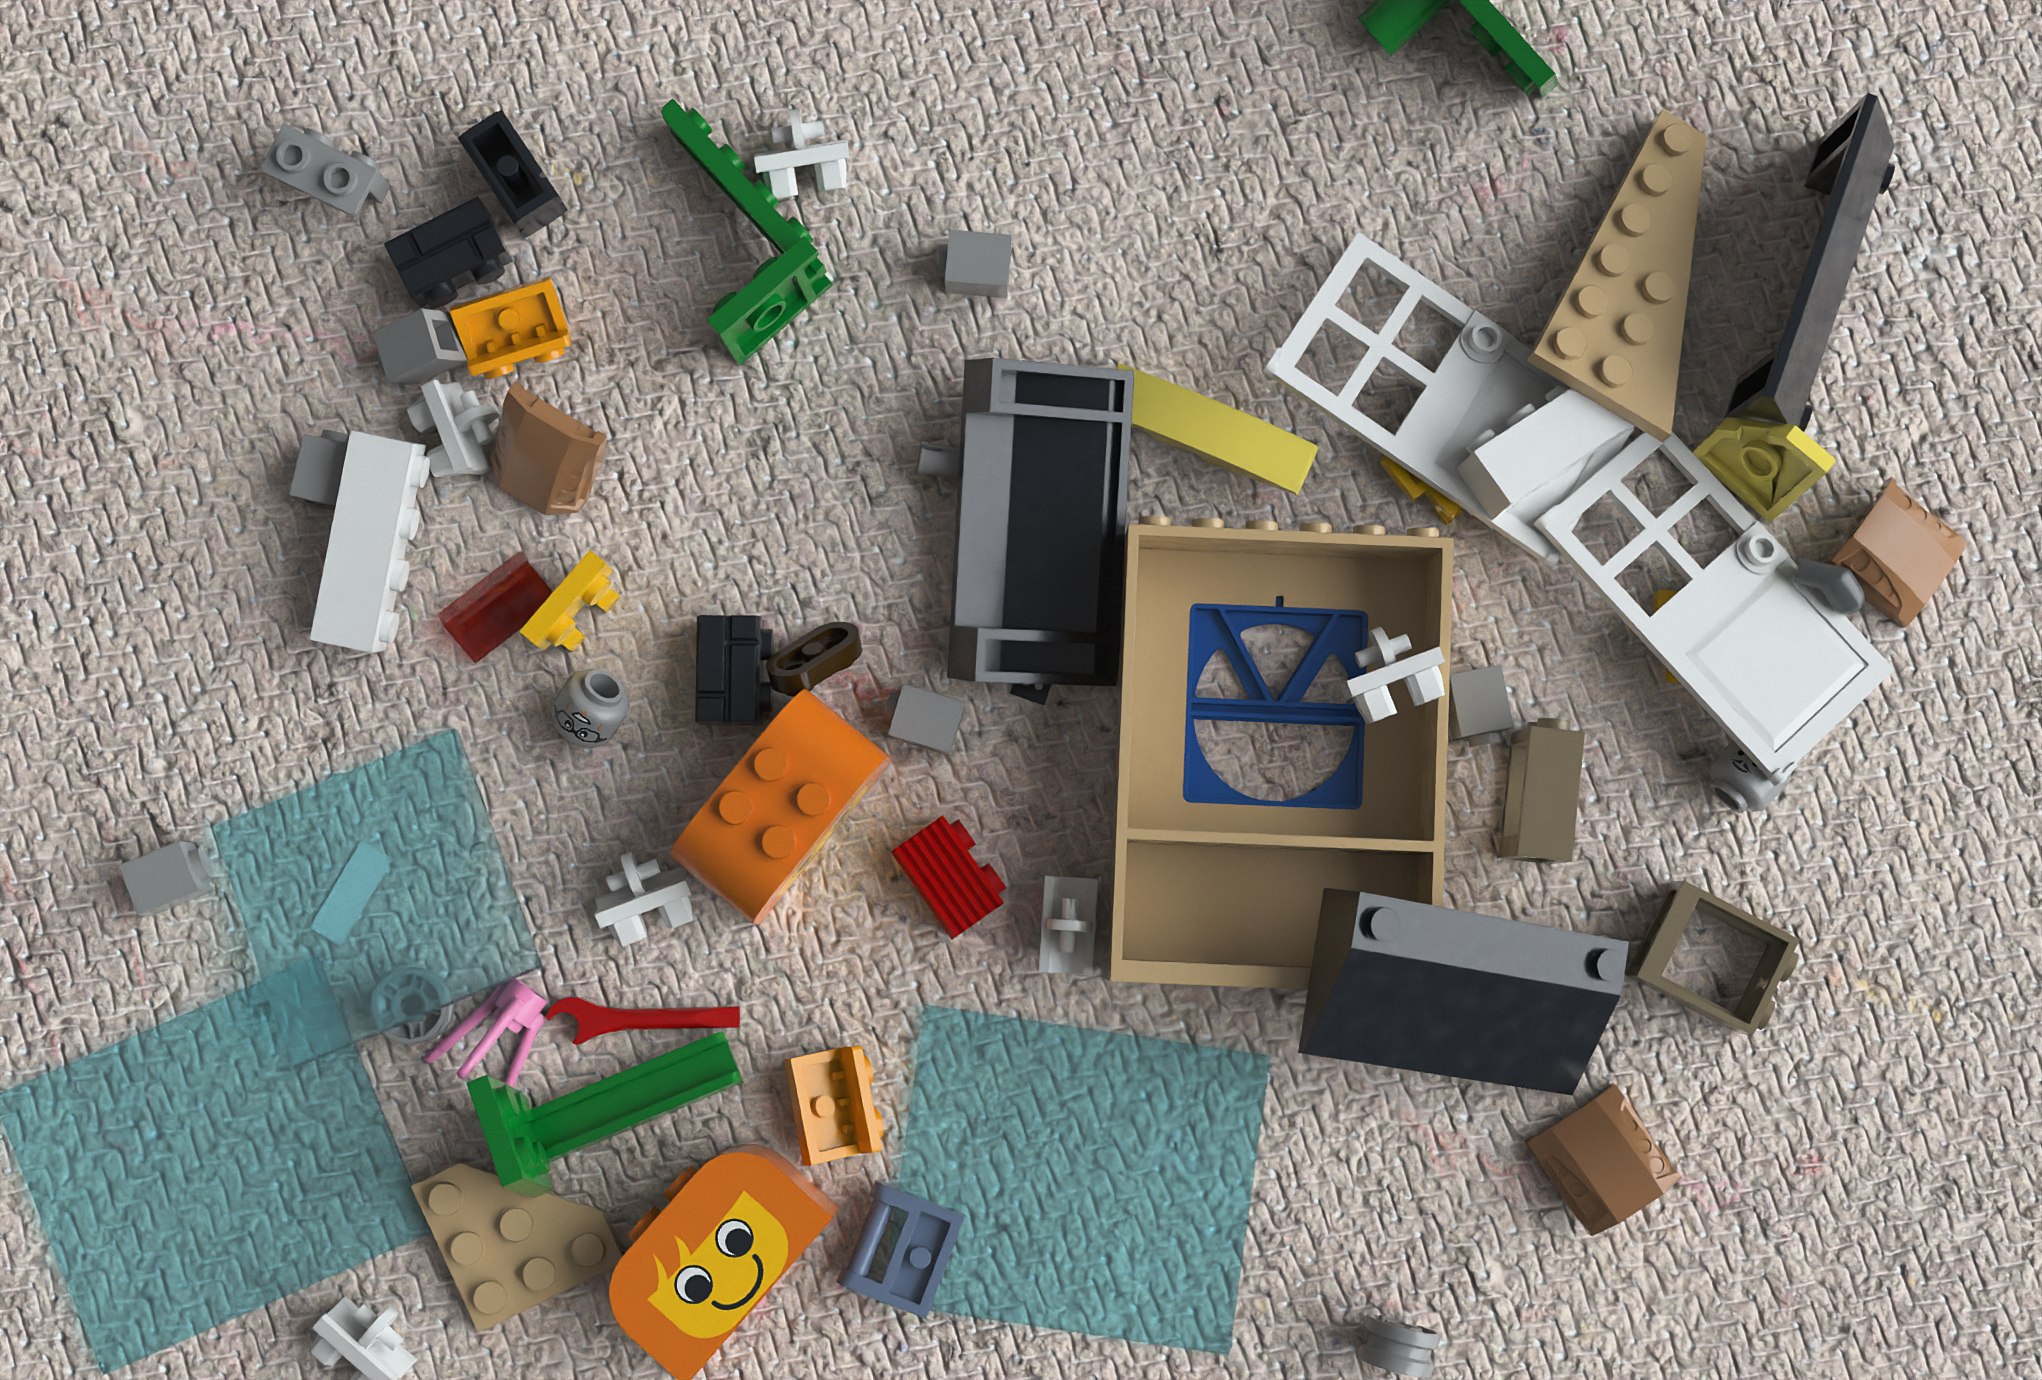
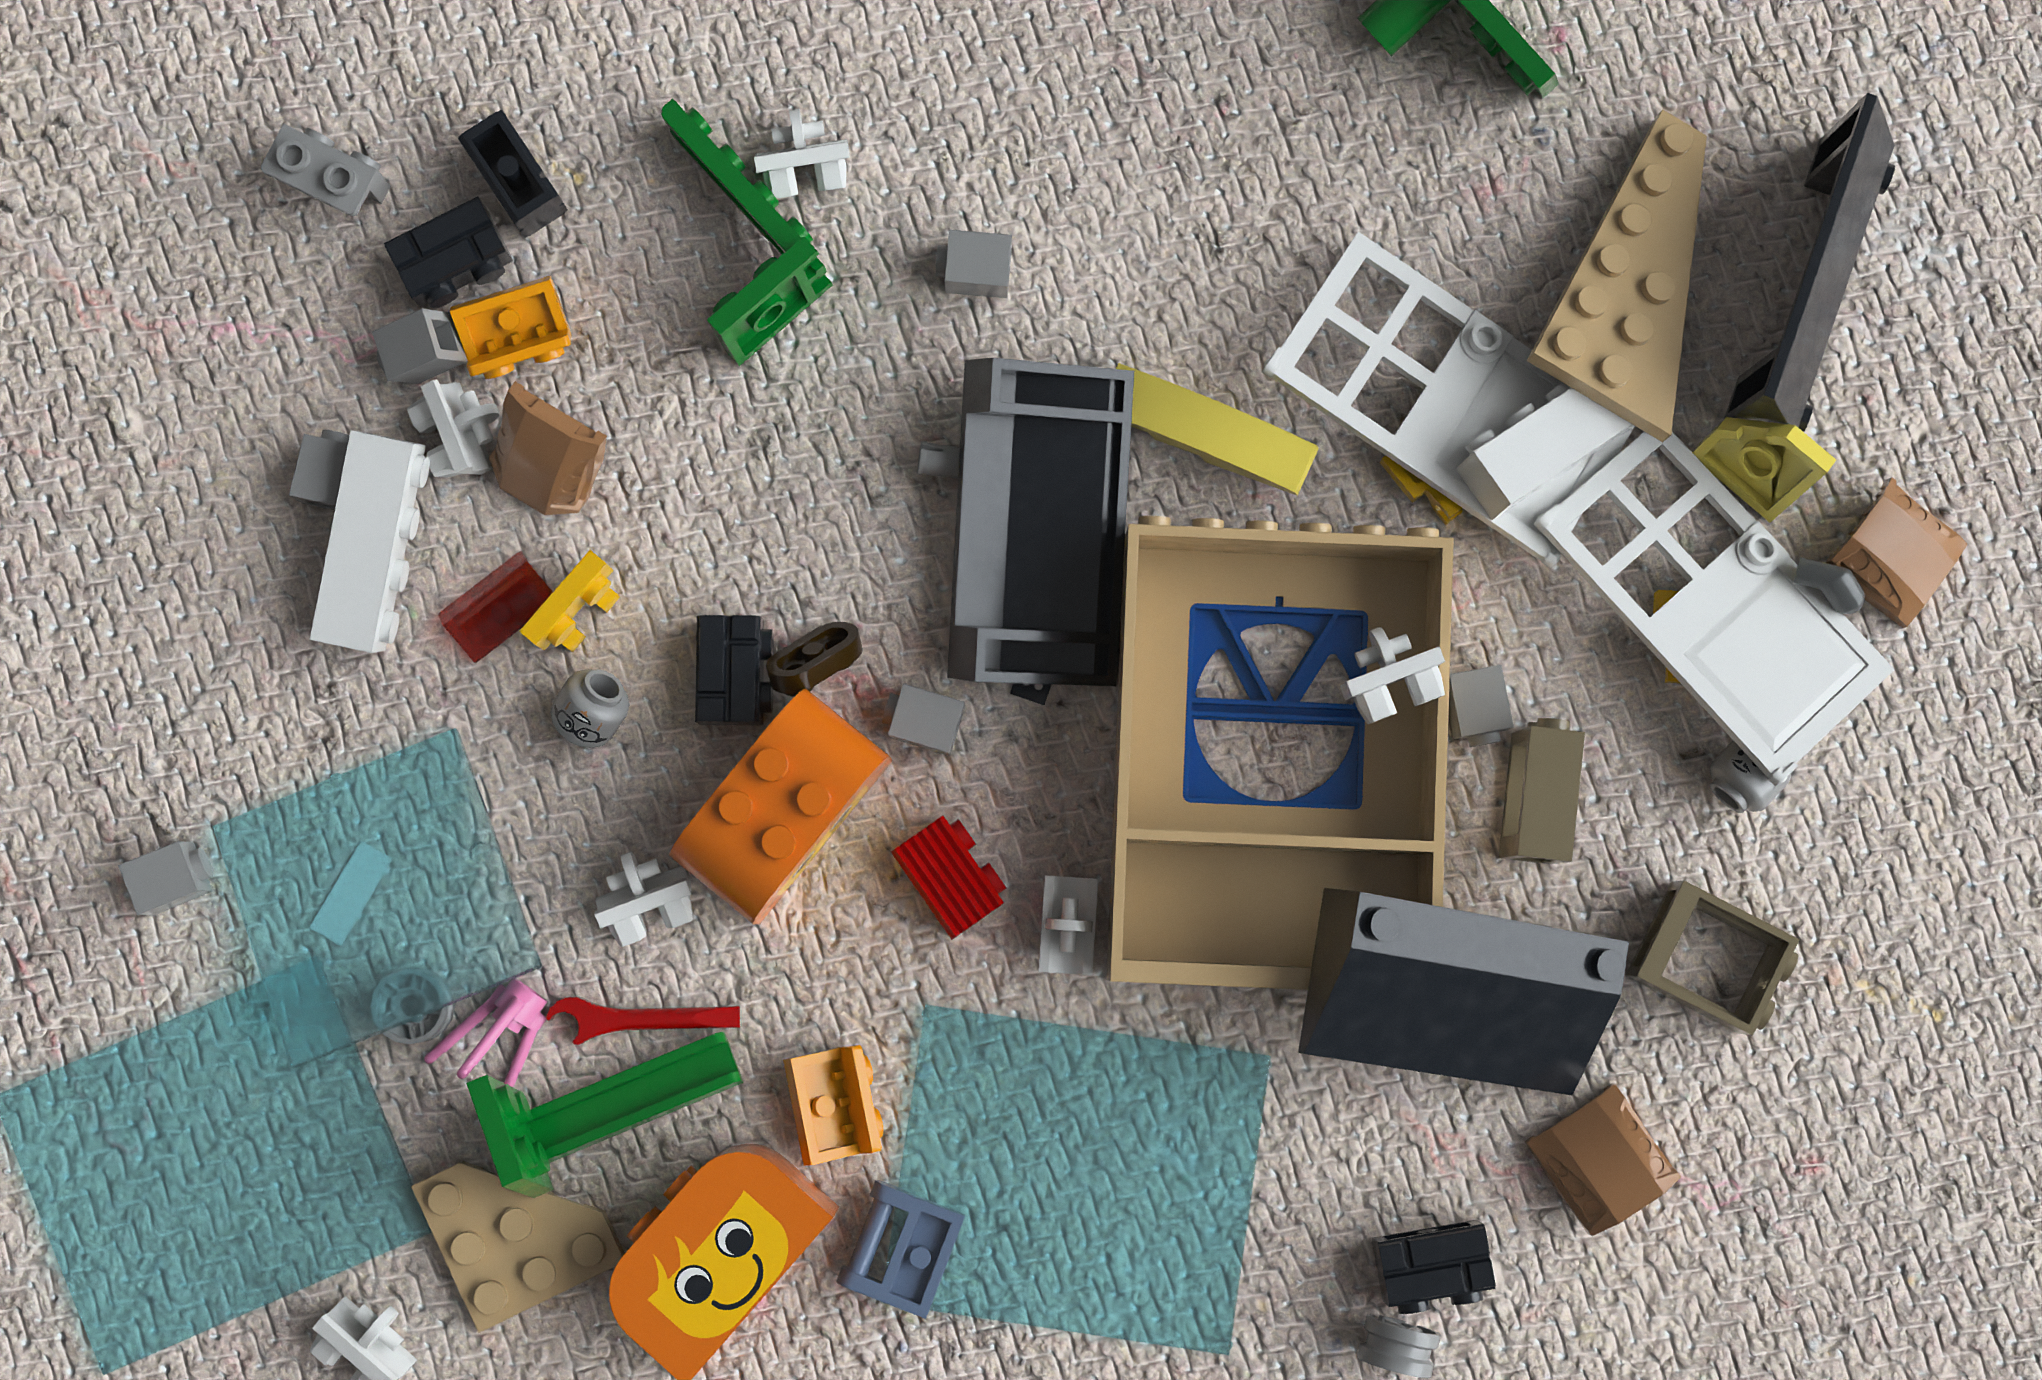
(1434, 1265): none -> black brick

